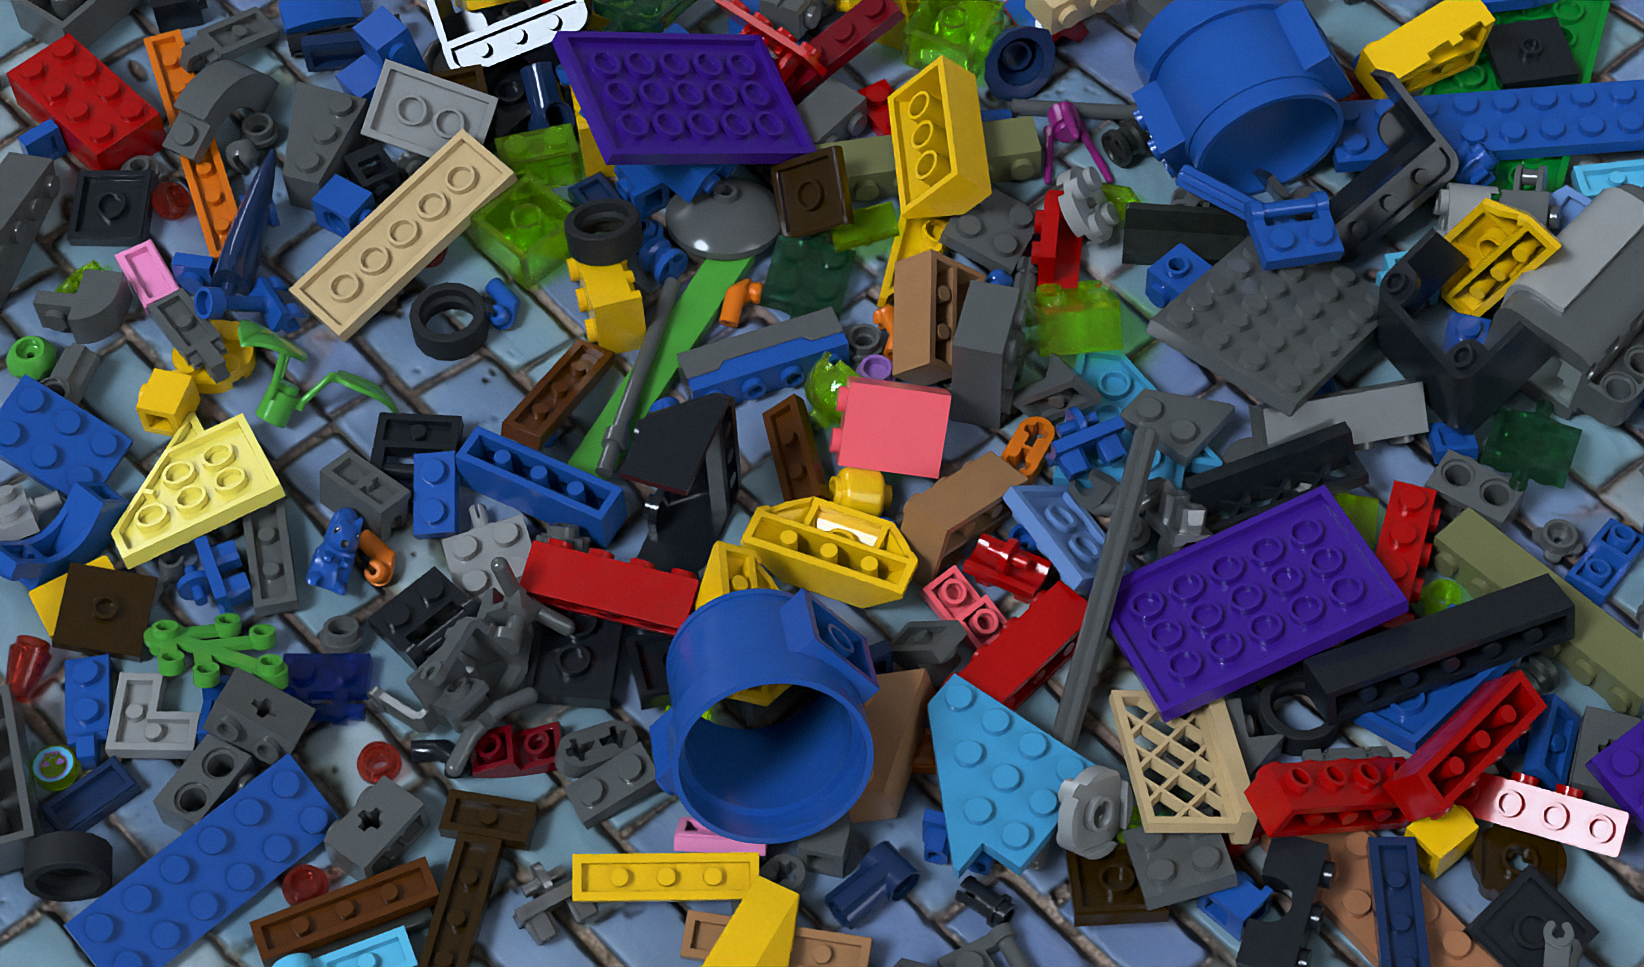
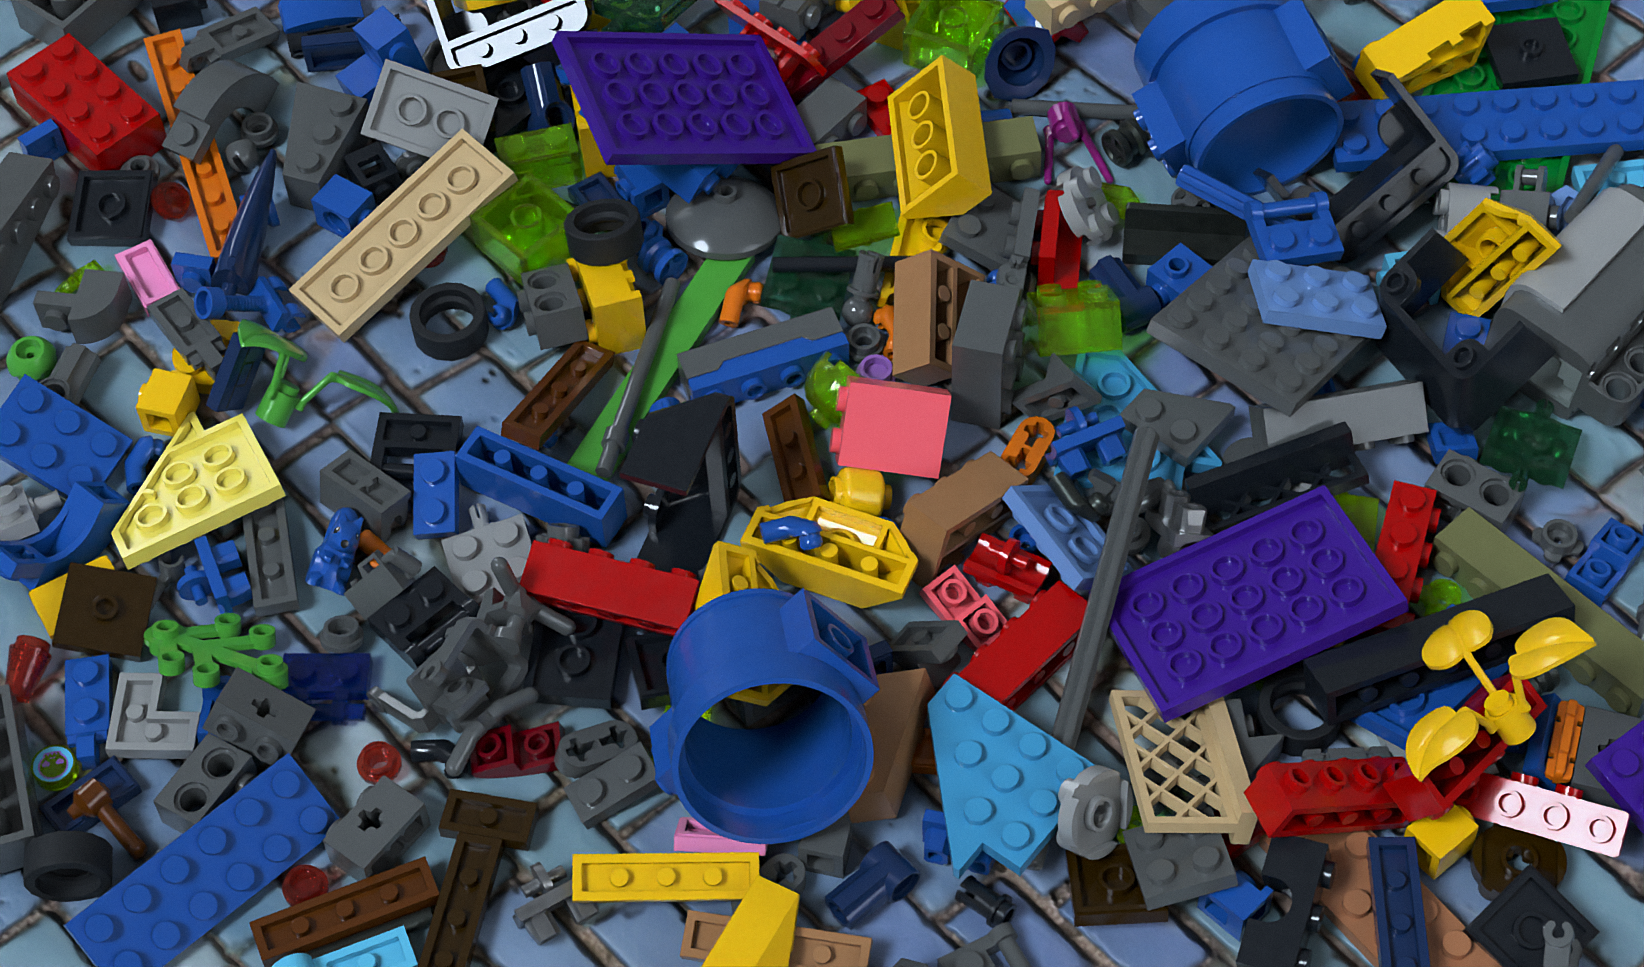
(95, 800): none -> reddish brown piece
(137, 460): none -> blue arm
(235, 376): none -> dark blue tile
(384, 582): none -> dark grey piece
(552, 306): none -> dark grey brick
(790, 527): none -> blue arm
(826, 264): none -> black bar
(864, 285): none -> dark grey pin
(1018, 246): none -> dark grey hinge
(1075, 502): none -> pearl dark grey arm
(1136, 302): none -> dark blue piece
(1316, 299): none -> medium blue plate
(1447, 732): none -> yellow plant
(1564, 741): none -> orange axle
(1595, 181): none -> dark grey bar

